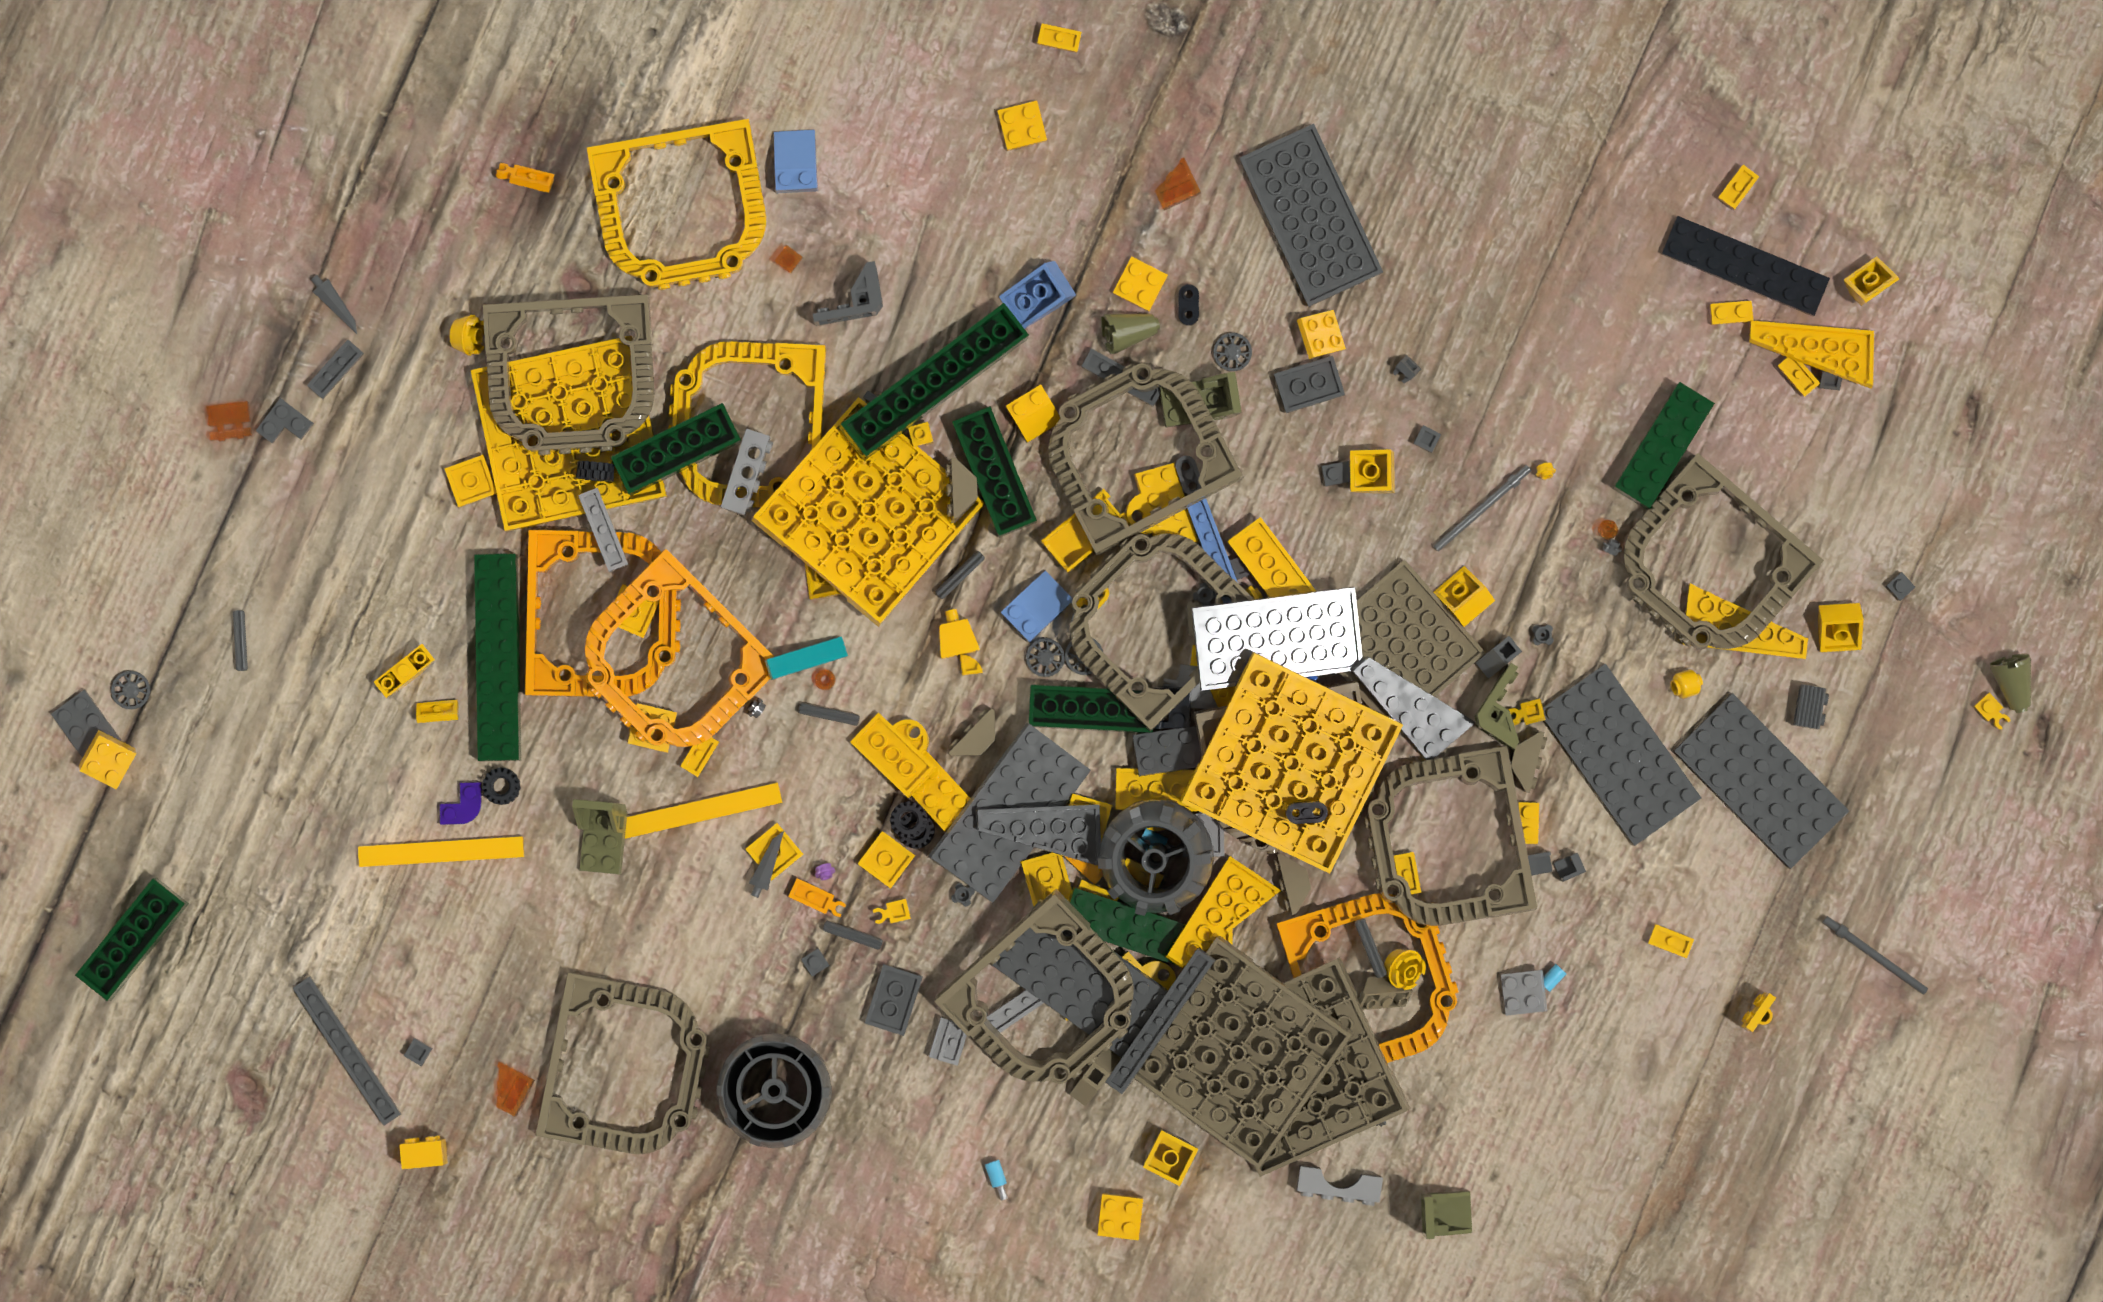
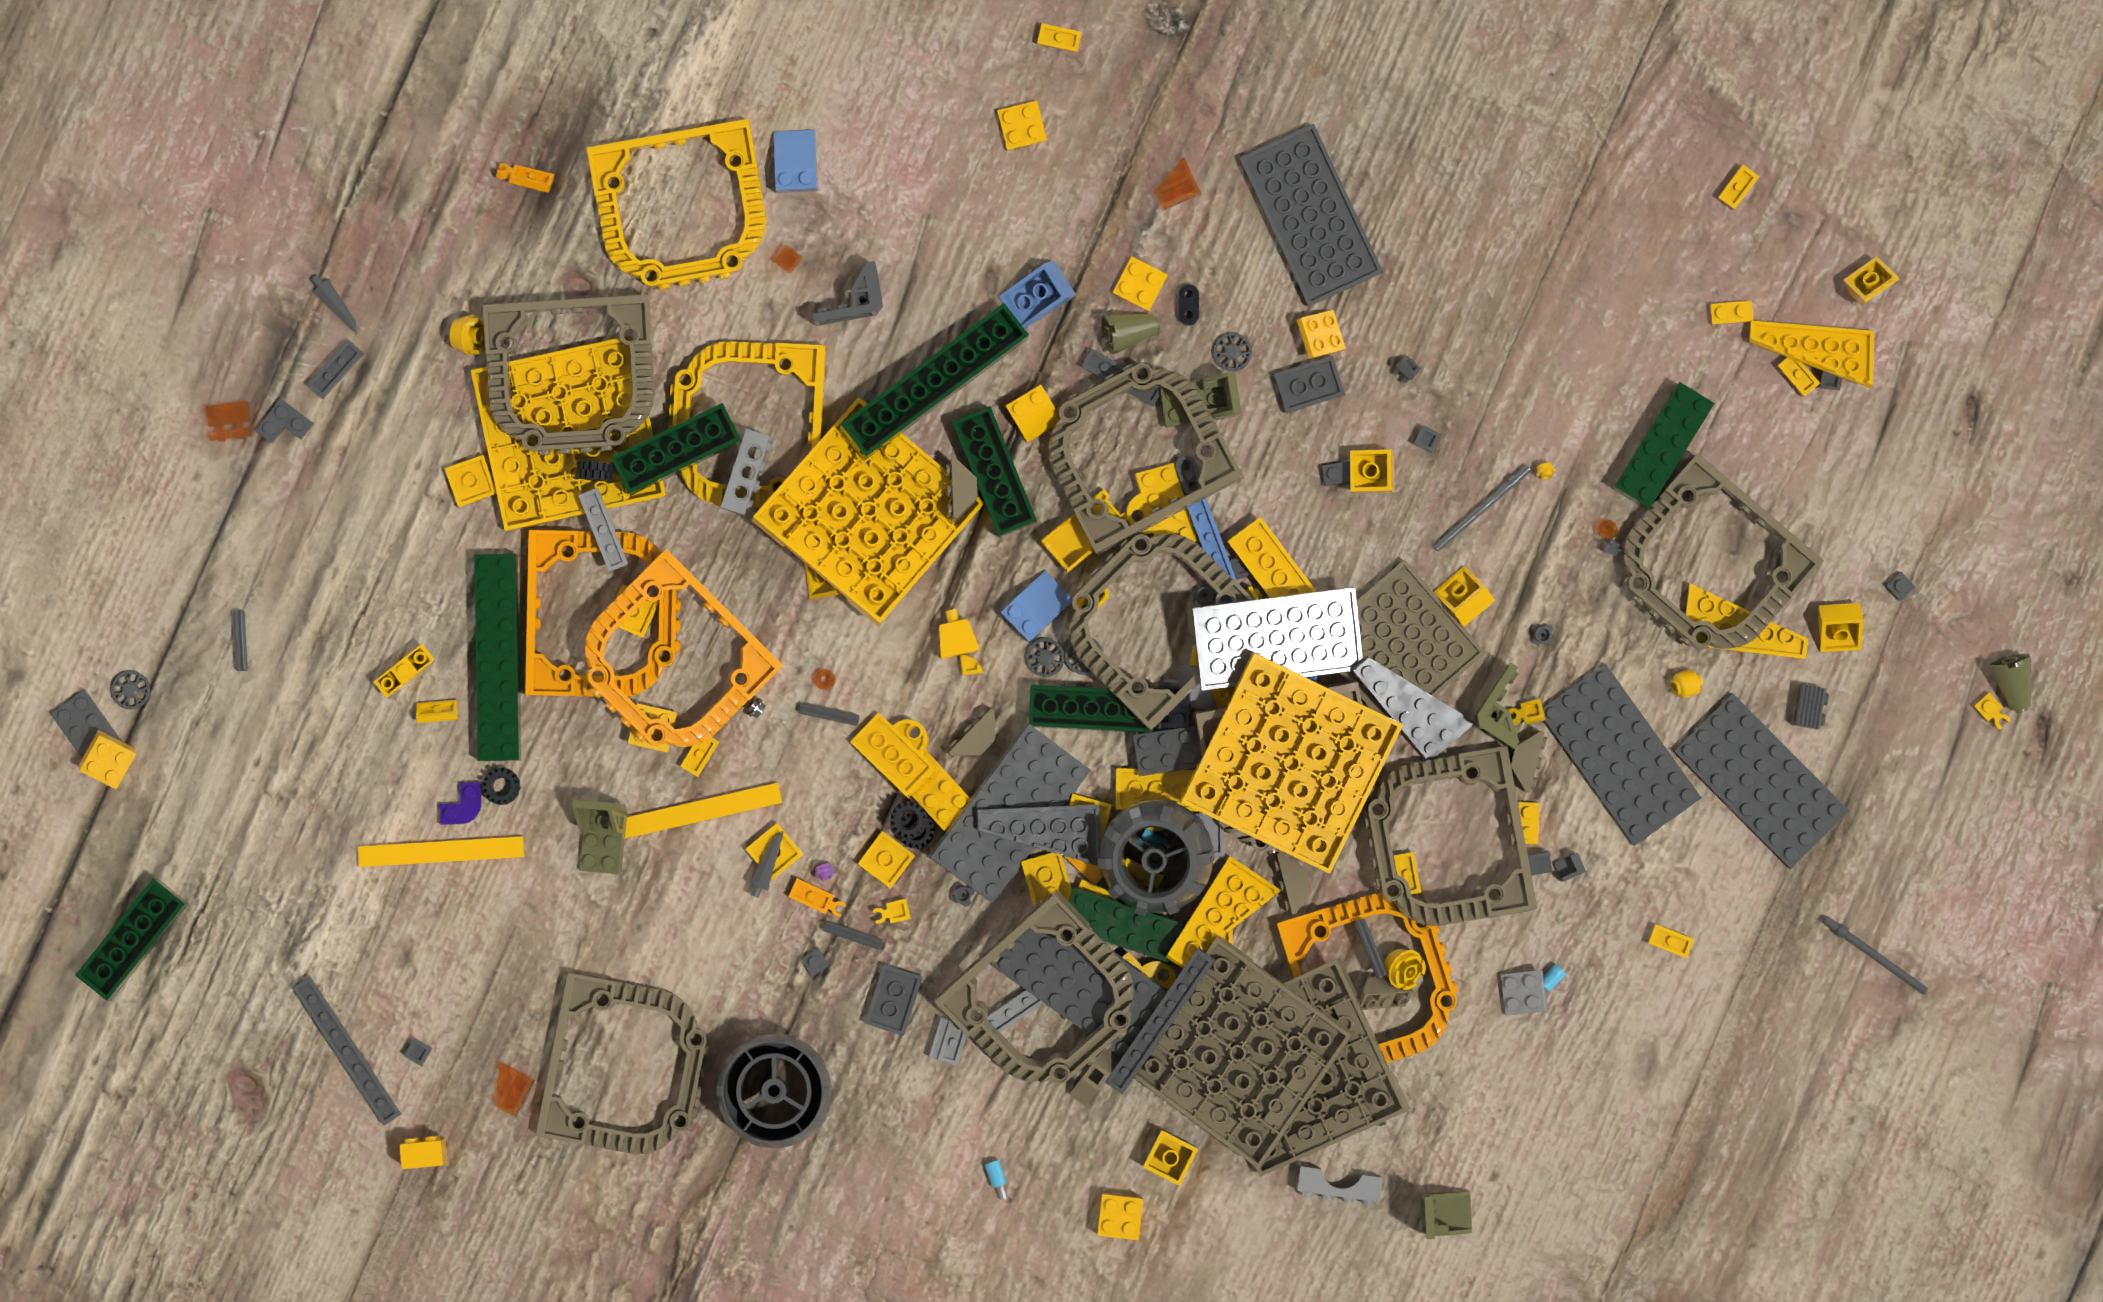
(806, 658): teal tile -> none
(921, 434): yellow bracket -> none
(960, 575): dark grey axle -> none
(1306, 812): black plate -> none
(1498, 657): dark grey slope -> none
(1745, 266): black plate -> none
(1754, 1017): yellow plate -> none

